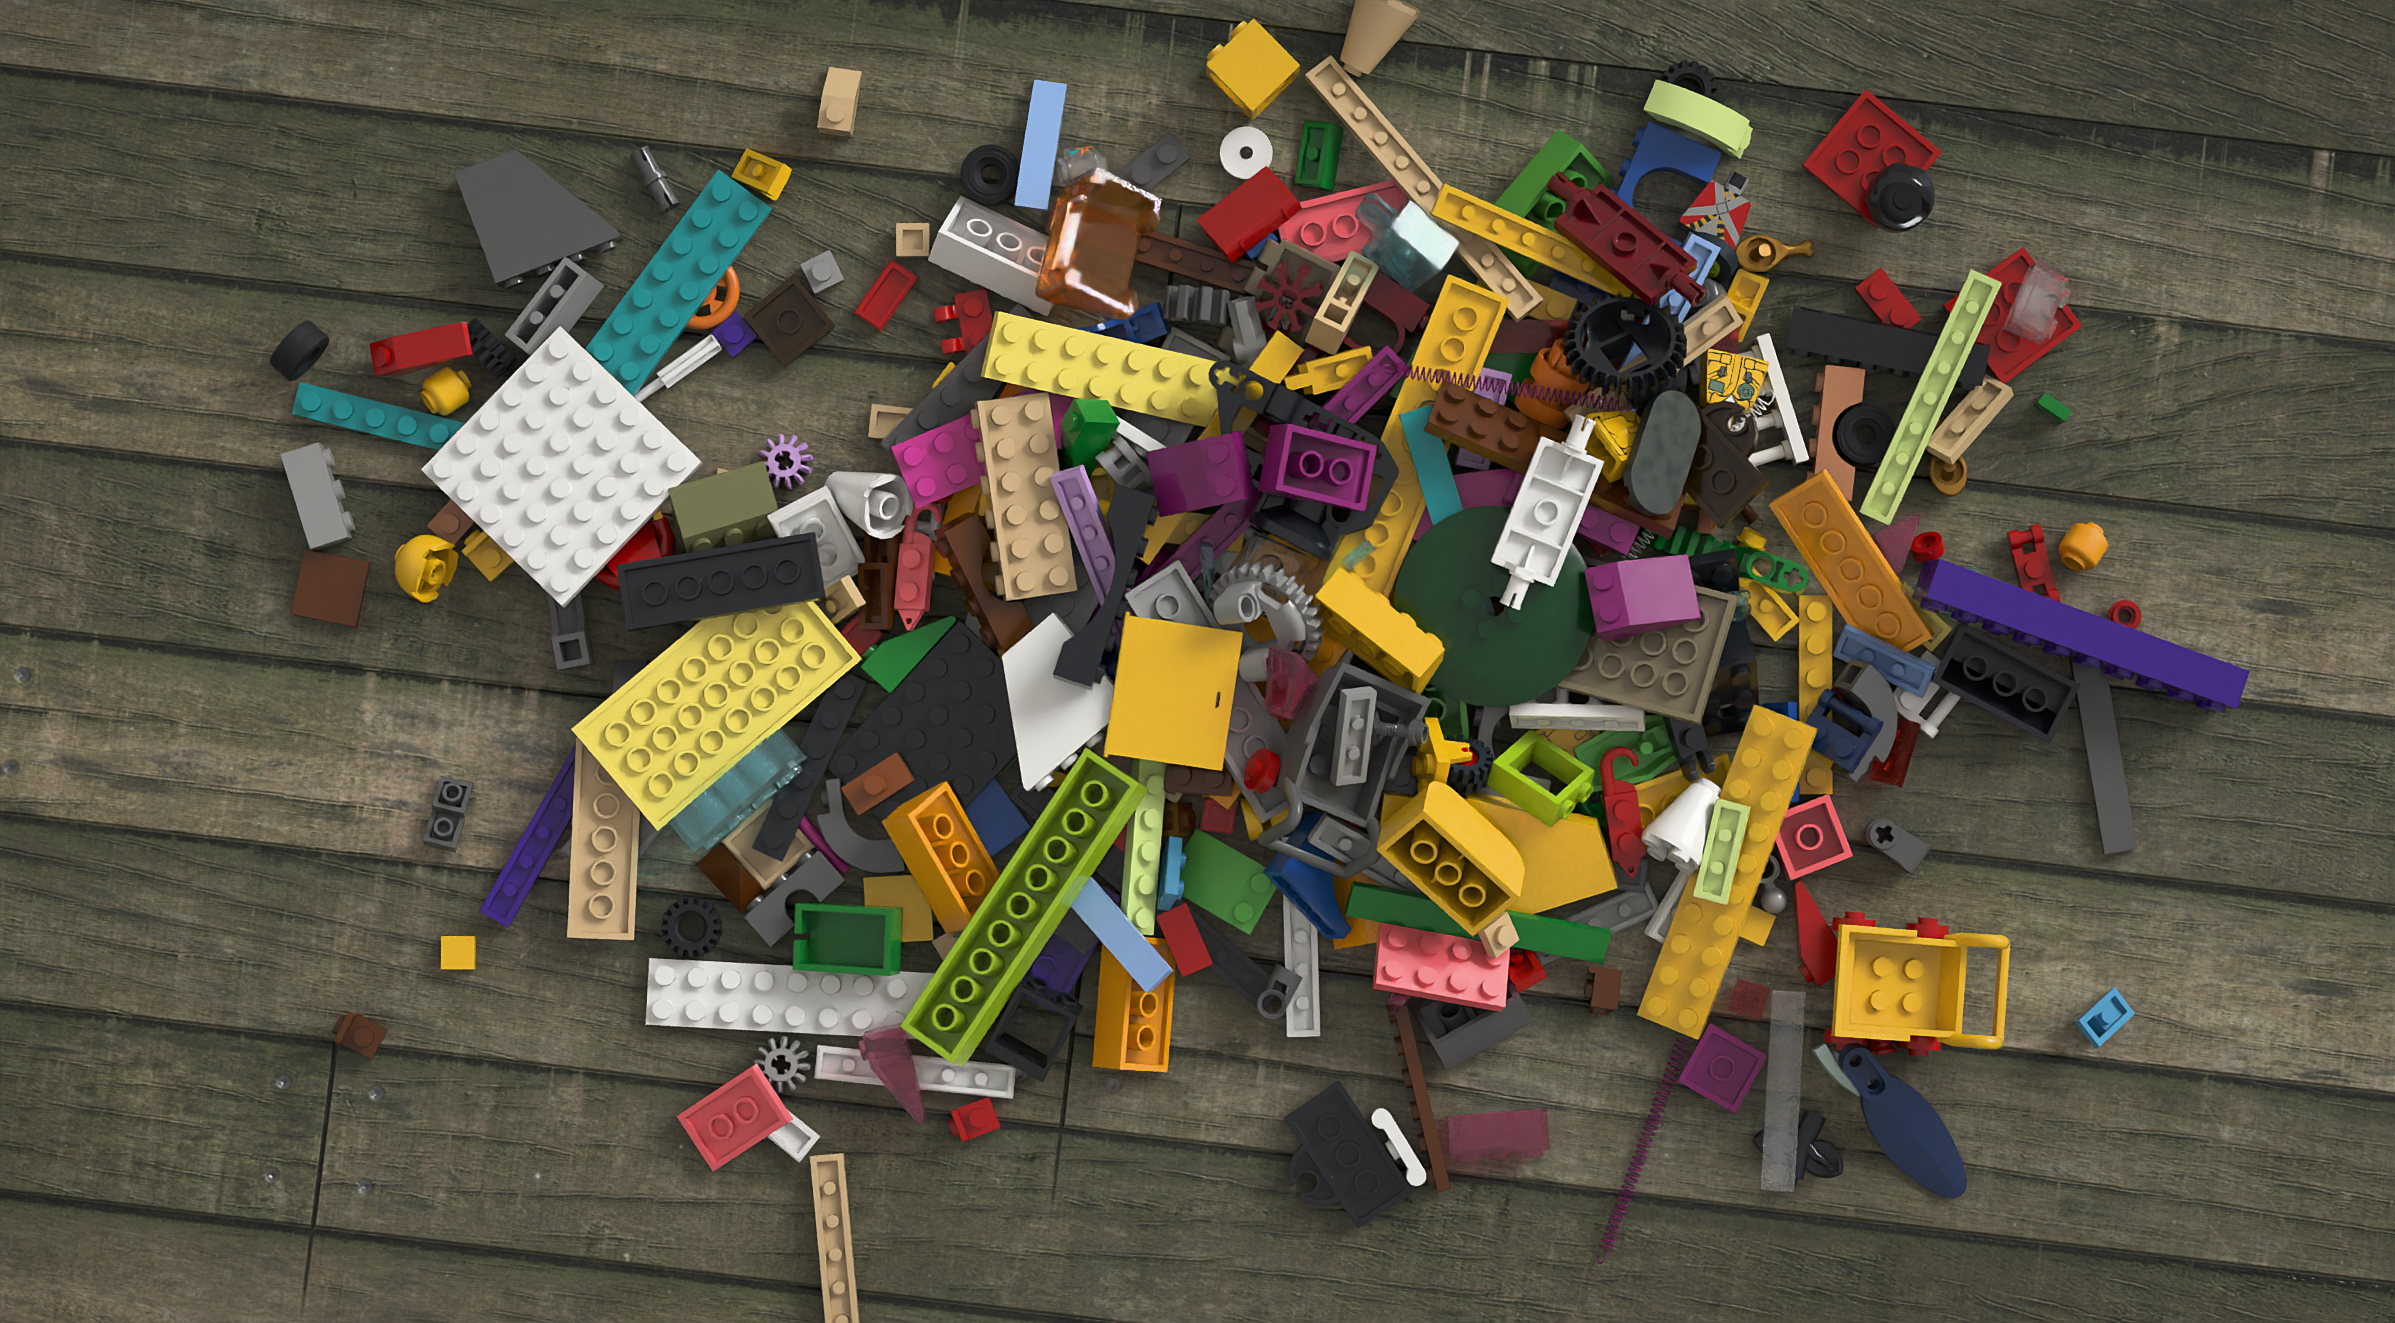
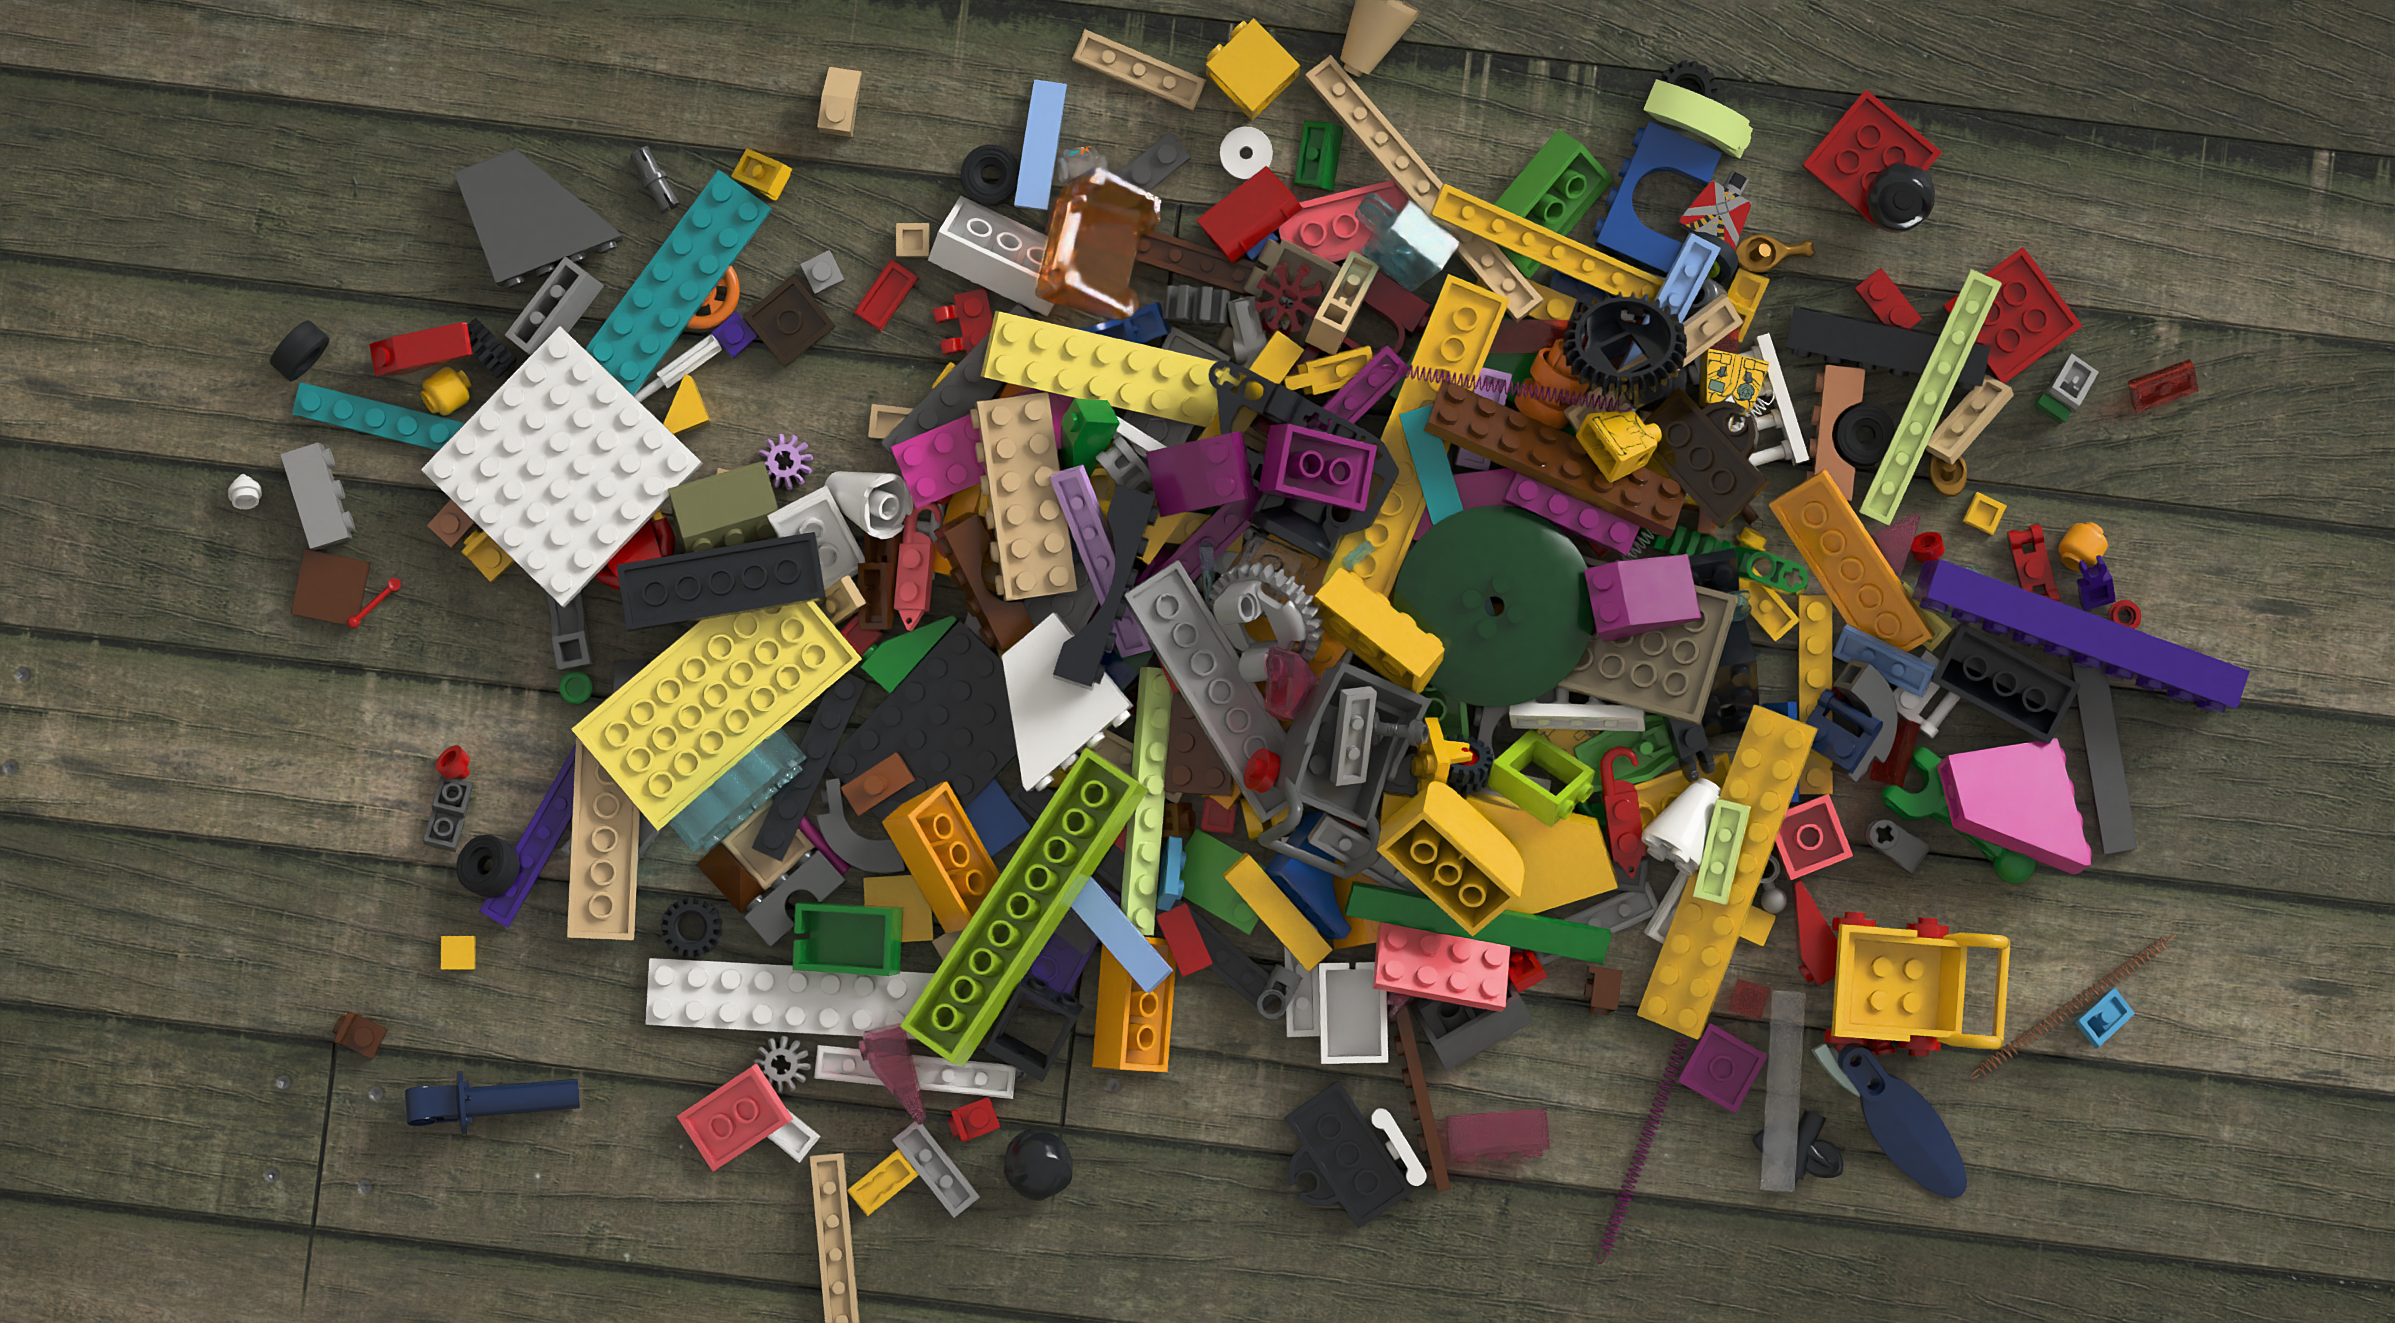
(244, 492): none -> white plate
(393, 586): none -> red hinge
(424, 565): yellow cylinder -> none
(453, 763): none -> red tile
(460, 1102): none -> dark blue piece
(473, 858): none -> black tyre
(575, 687): none -> green tile
(687, 409): none -> yellow slope
(883, 1182): none -> yellow plate
(936, 1168): none -> light grey plate
(1038, 1164): none -> black piece
(1139, 70): none -> tan tile
(1170, 692): yellow piece -> none
(1277, 912): none -> yellow tile
(1351, 1015): none -> white piece
(1498, 935): tan plate -> none
(1547, 511): white plate -> none
(1624, 242): dark red plate -> none
(1662, 452): pearl dark grey tile -> none
(1931, 803): none -> green piece
(1984, 513): none -> yellow tile
(2018, 801): none -> slope
(2037, 303): clear slope -> none
(2072, 382): none -> light grey slope
(2079, 1001): none -> nougat piece
(2096, 586): none -> dark purple plate
(2163, 386): none -> clear red plate

